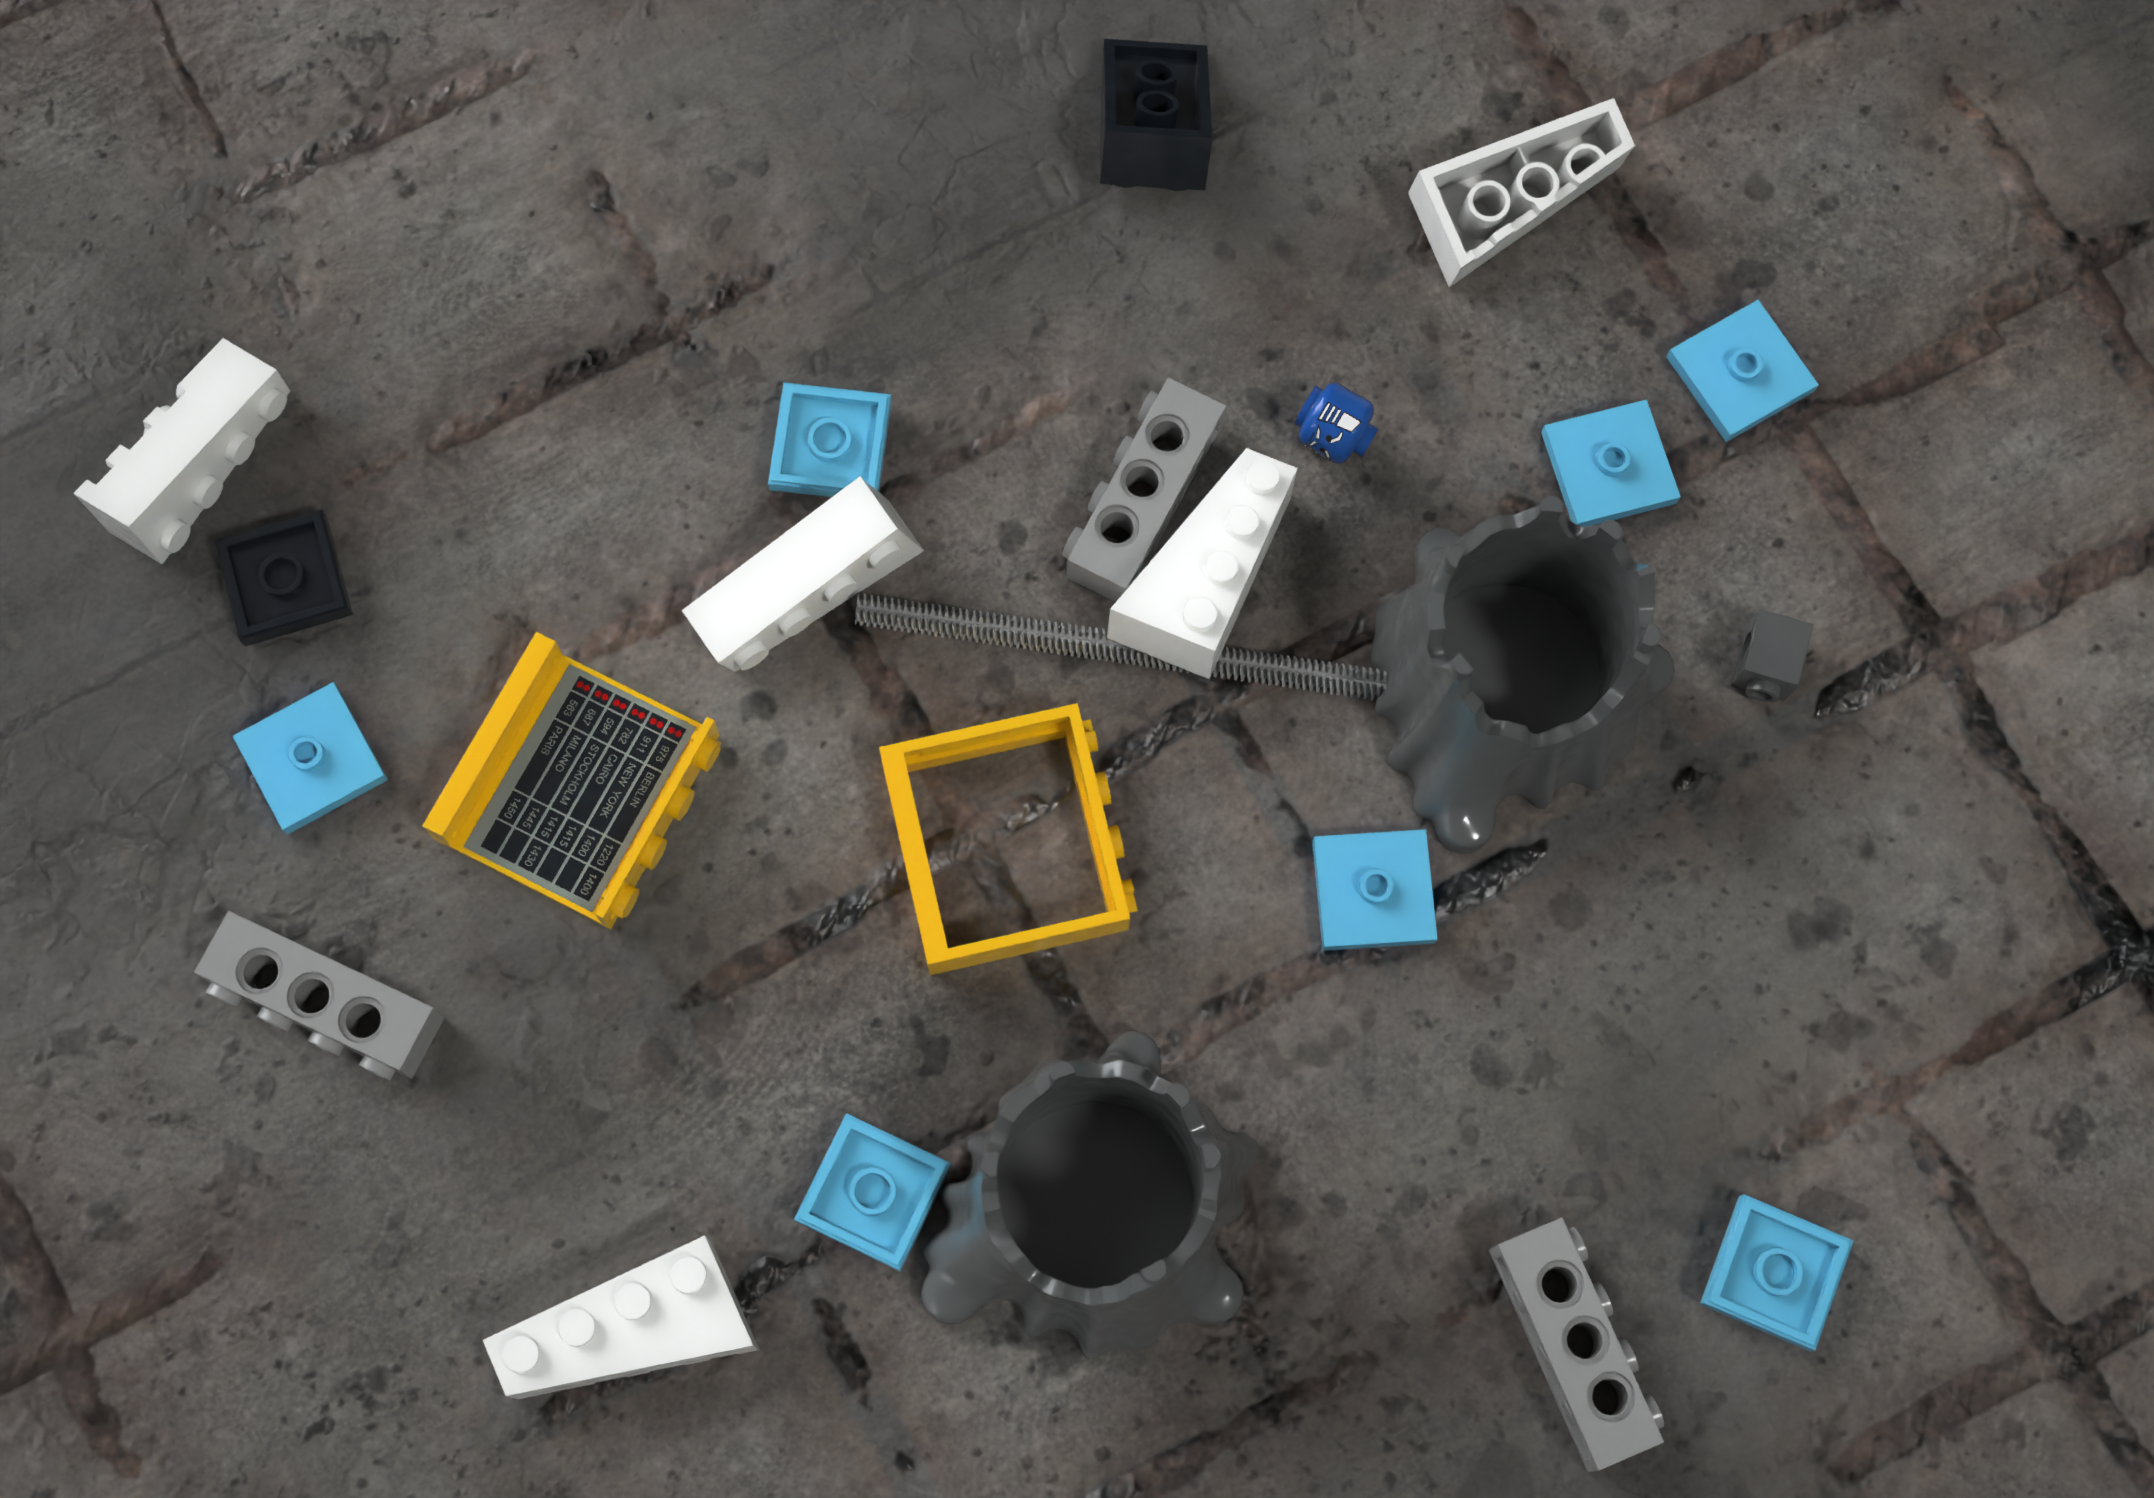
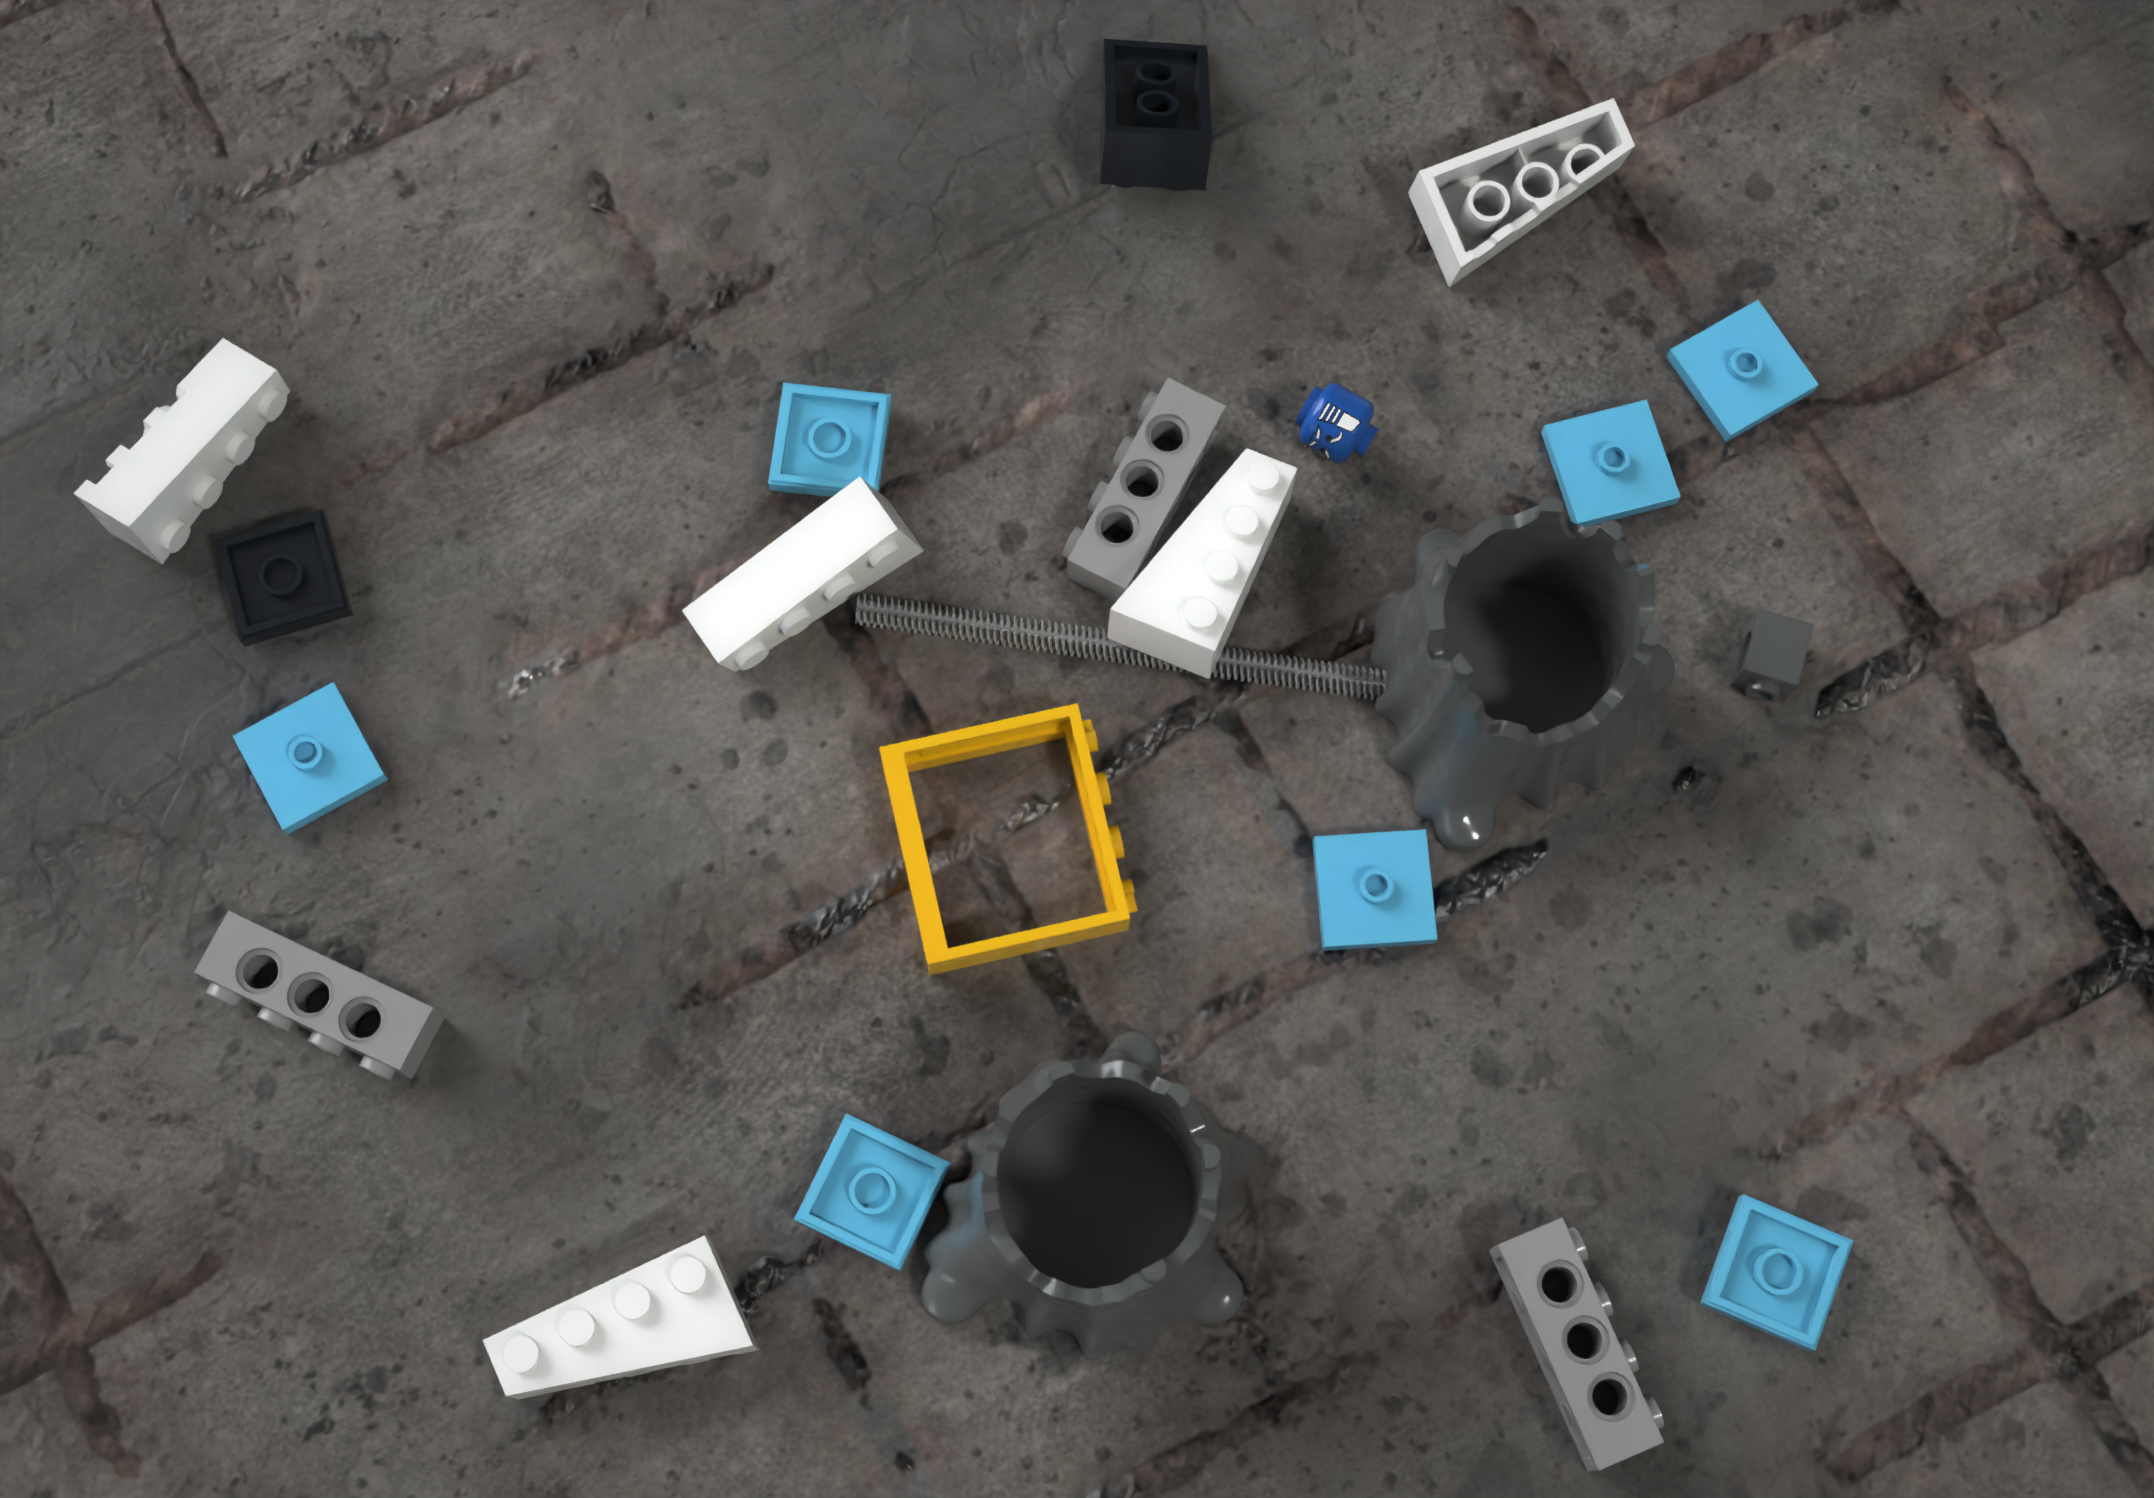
(573, 784): panel -> none

